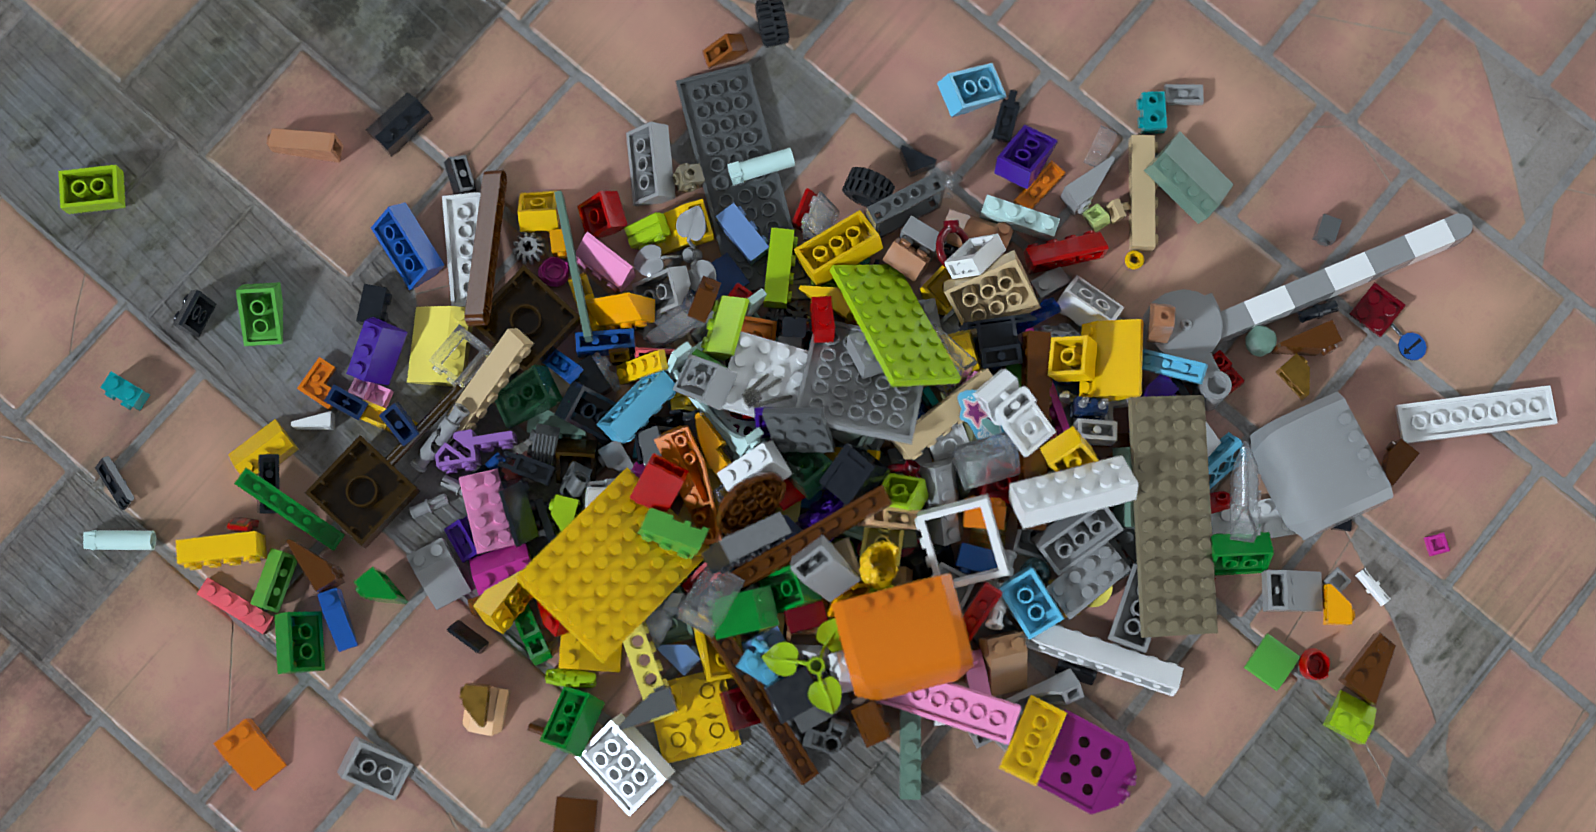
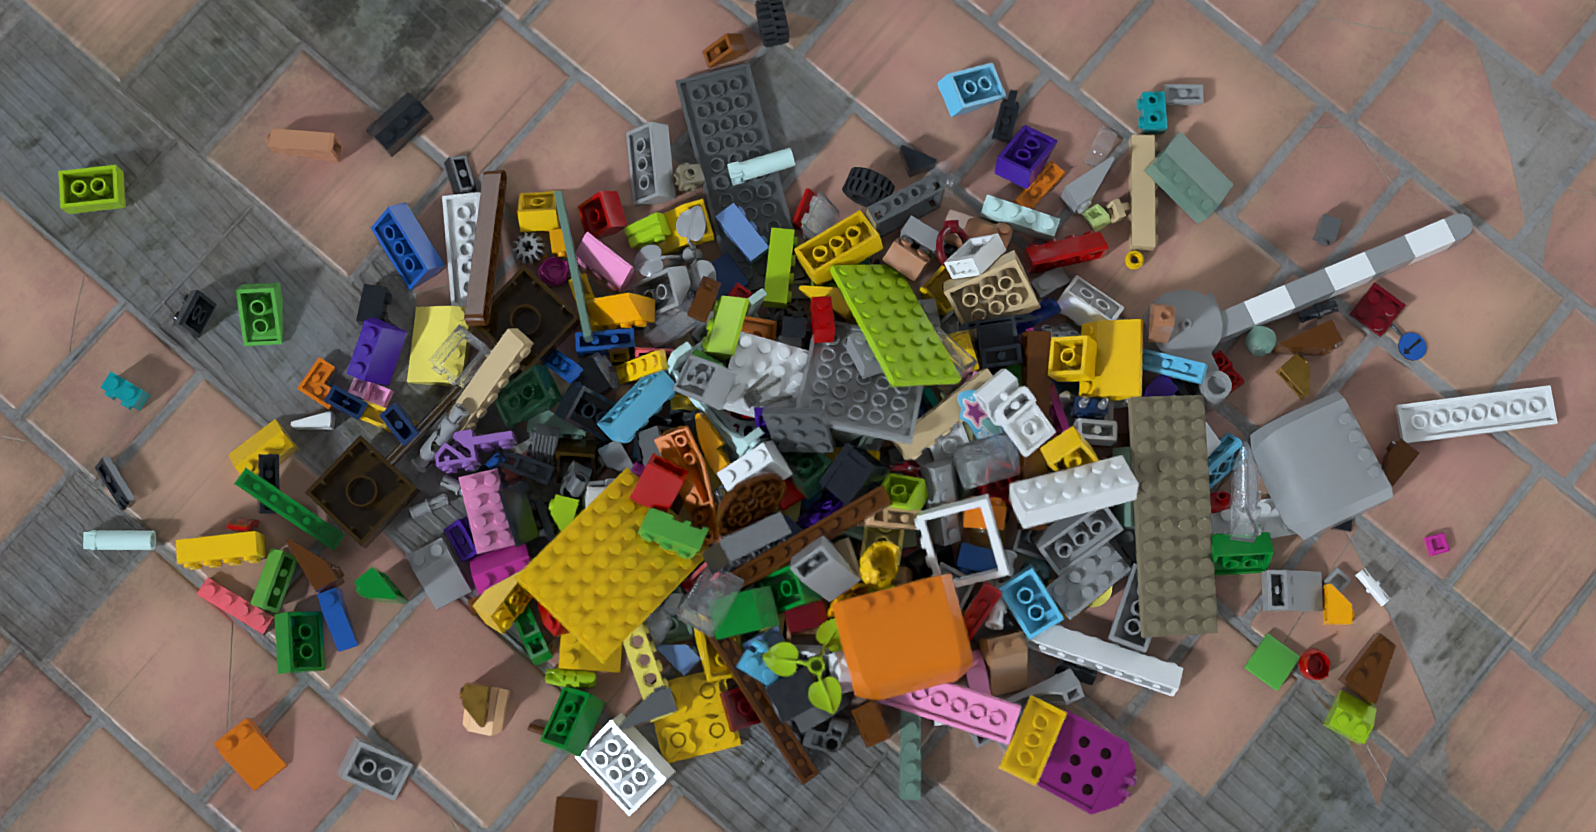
(468, 636): black slope -> none

